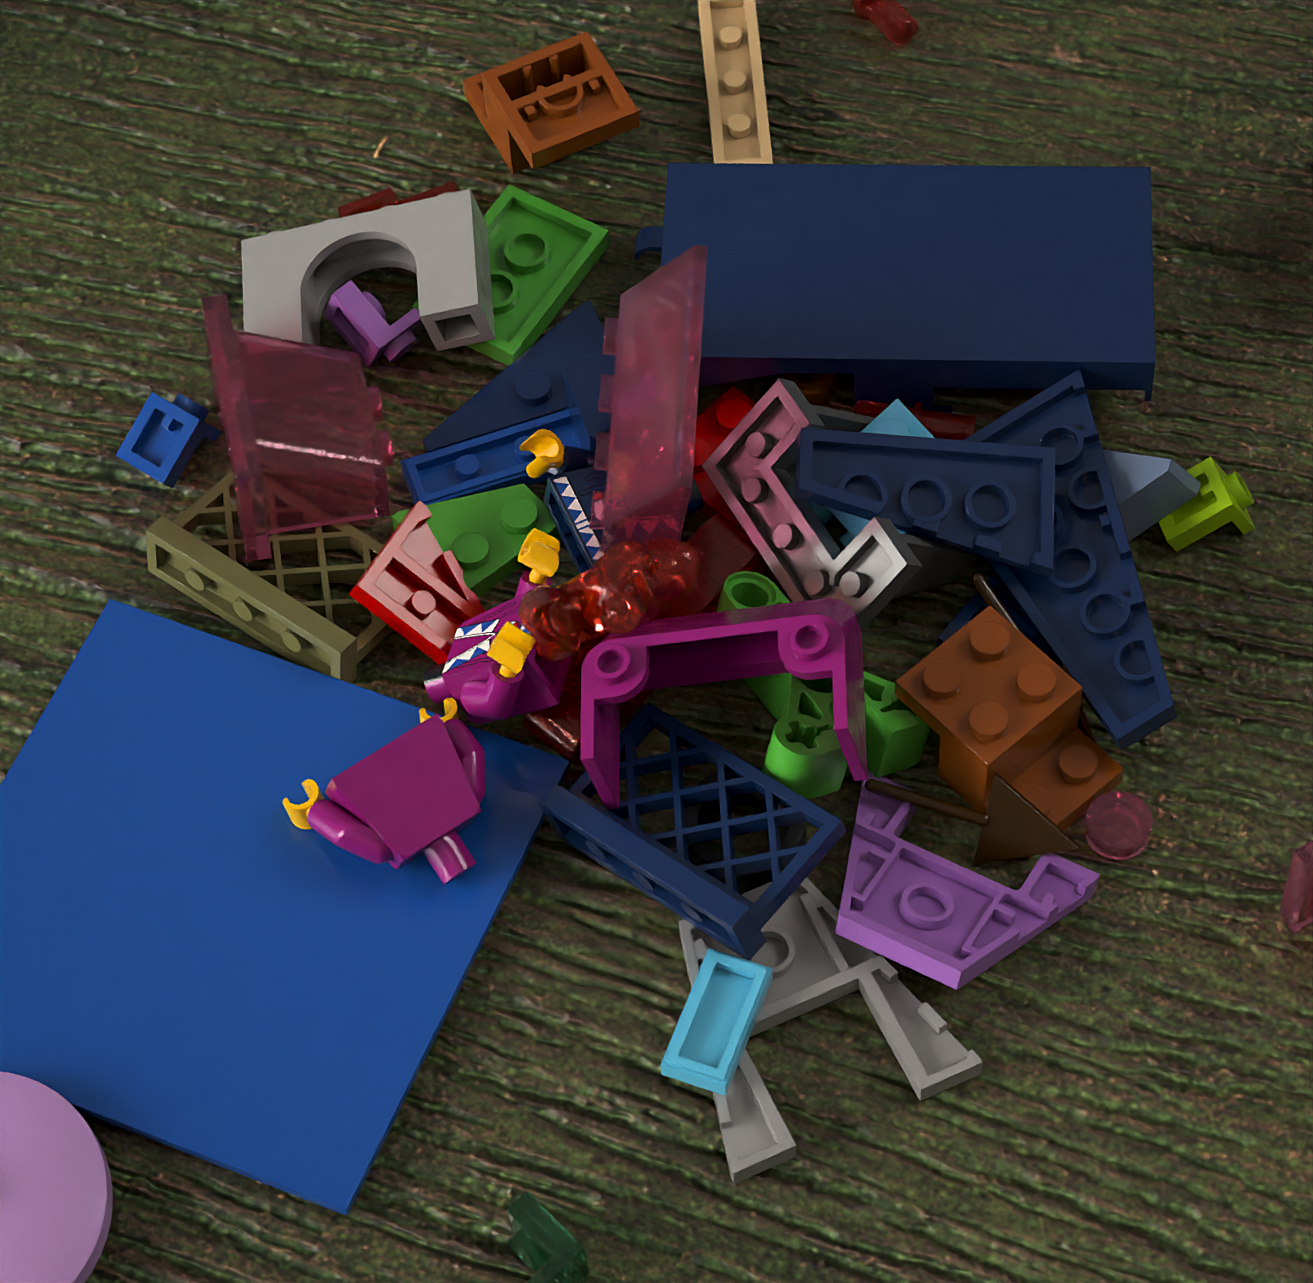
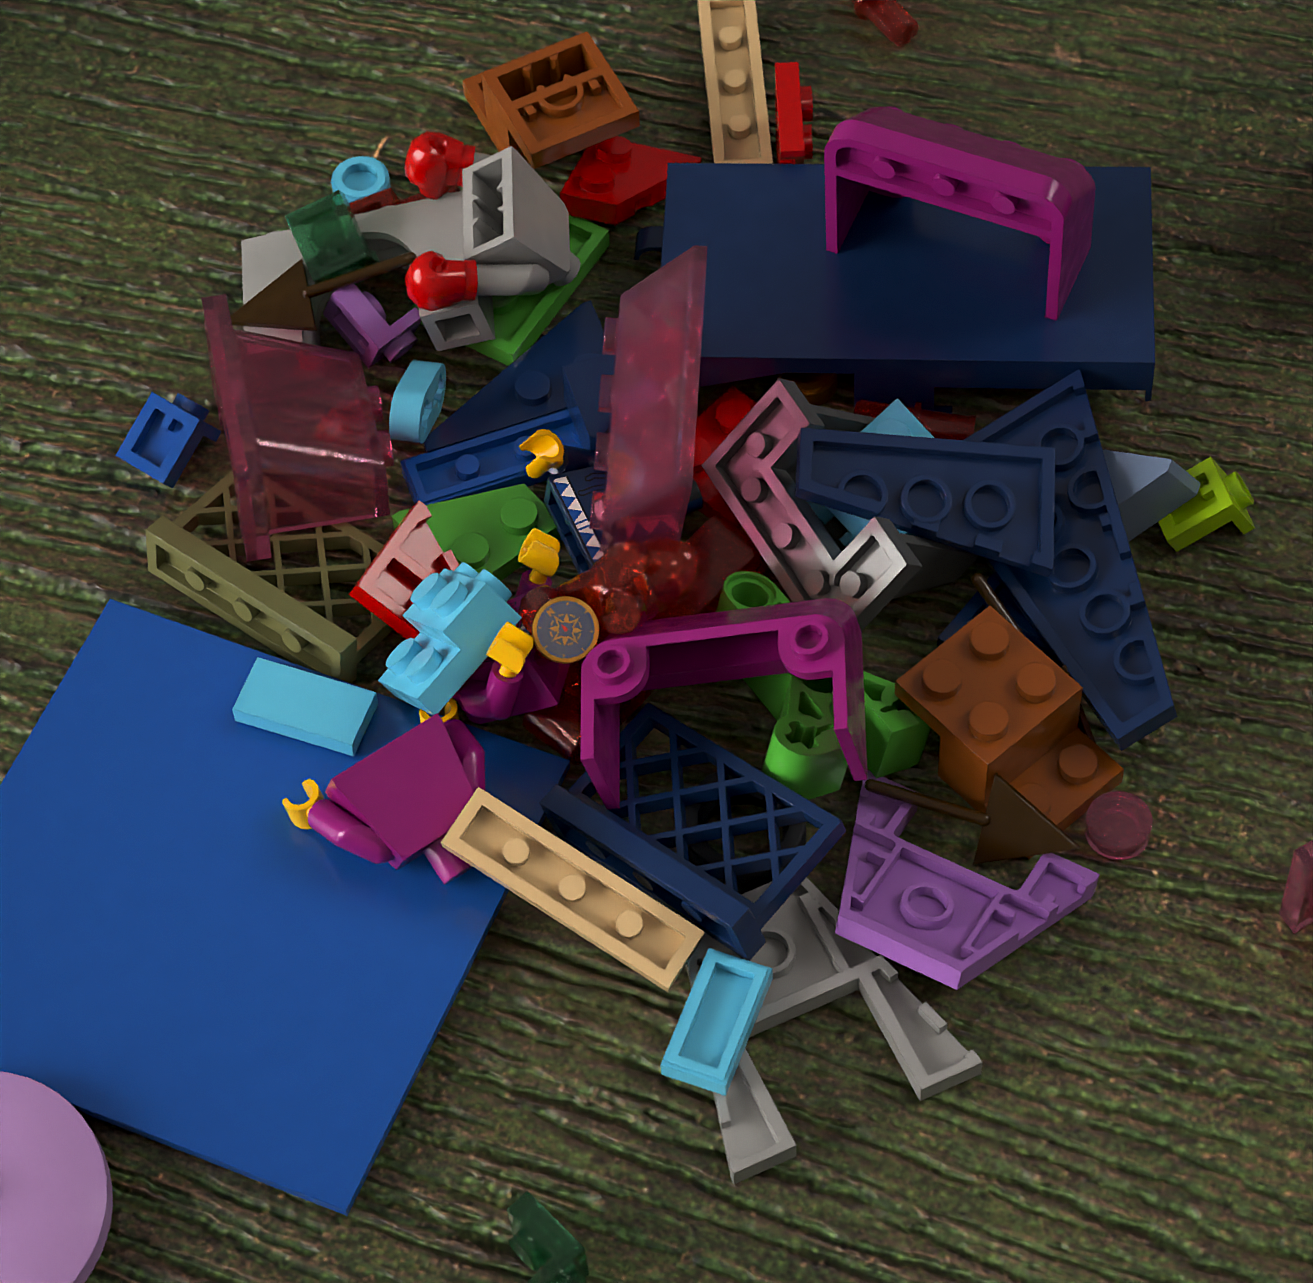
(288, 298): none -> dark brown piece
(305, 706): none -> medium azure tile
(330, 238): none -> clear green bracket
(360, 177): none -> medium azure tile
(417, 401): none -> medium azure beam
(457, 623): none -> medium azure plate
(511, 225): none -> light grey torso
(565, 630): none -> dark blue tile
(573, 889): none -> tan plate
(618, 180): none -> red wing
(792, 108): none -> red wing
(965, 173): none -> magenta windscreen

